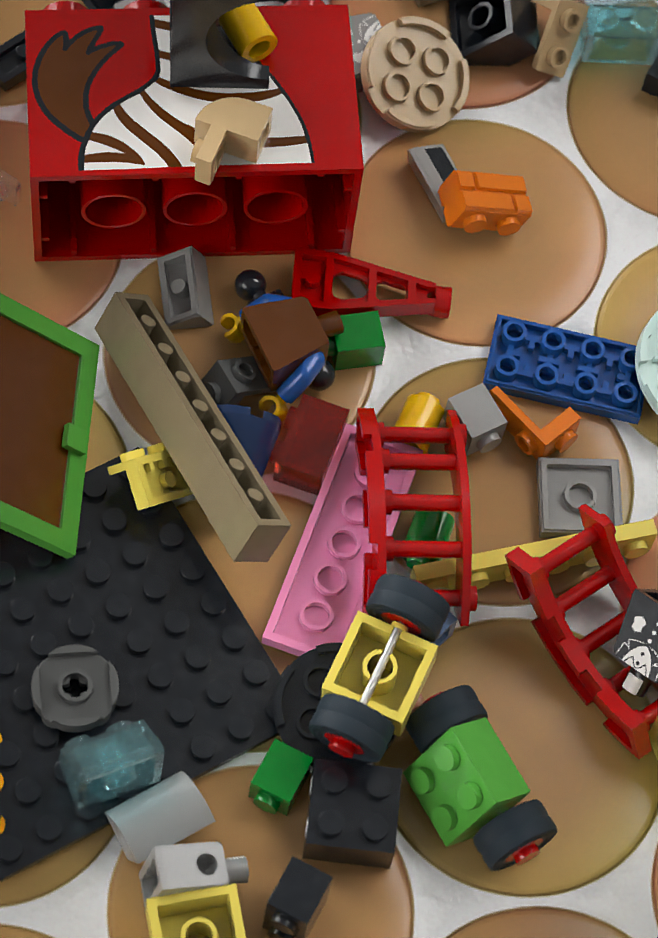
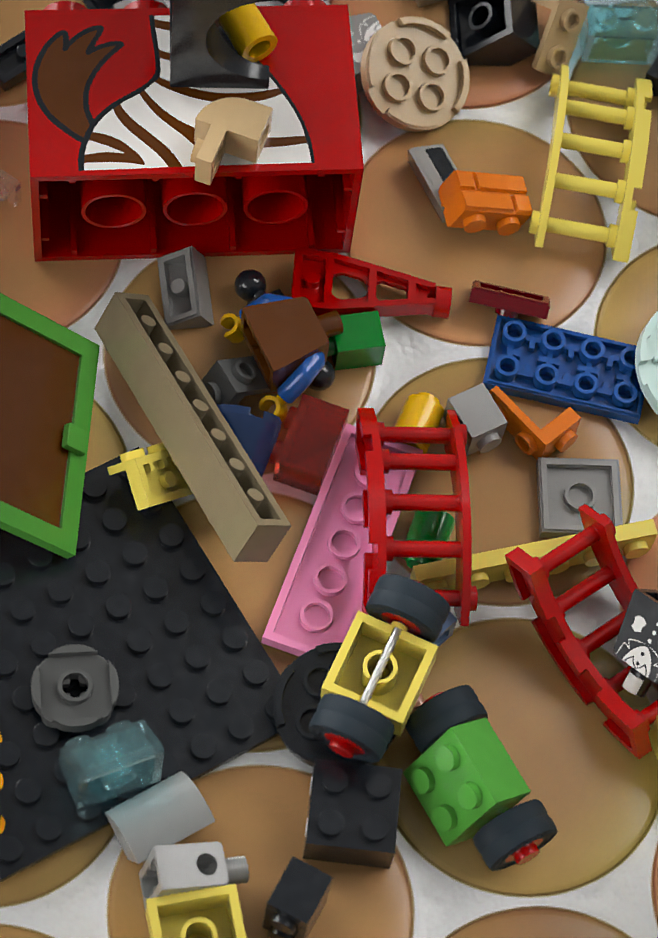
(280, 778): green brick -> none
(509, 301): none -> dark red plate
(631, 152): none -> light yellow fence

